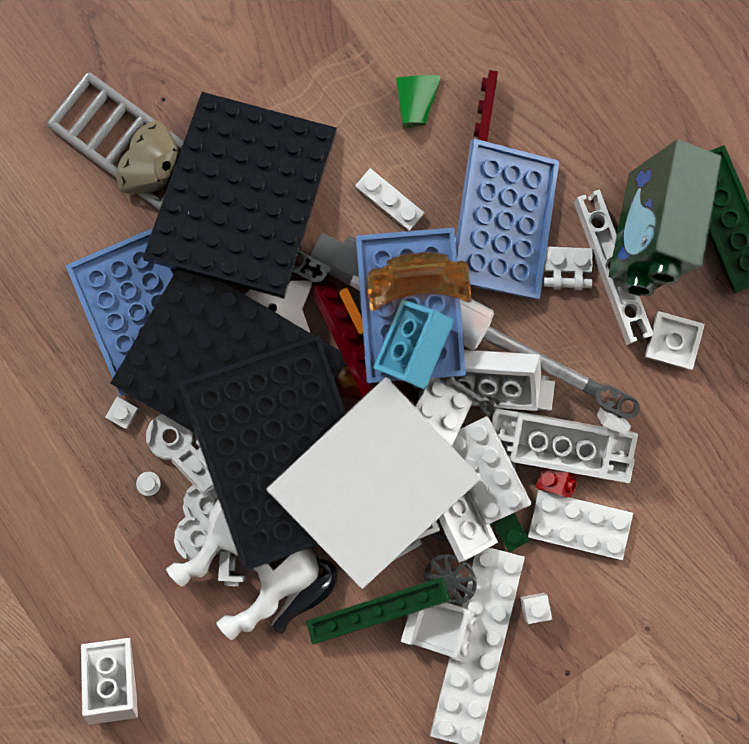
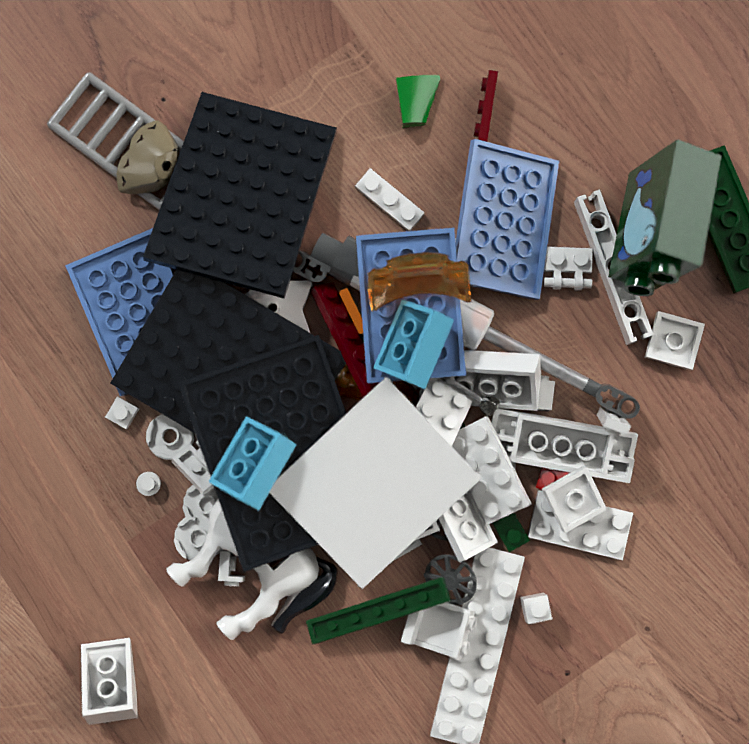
(252, 463): none -> medium azure slope
(574, 499): none -> white plate

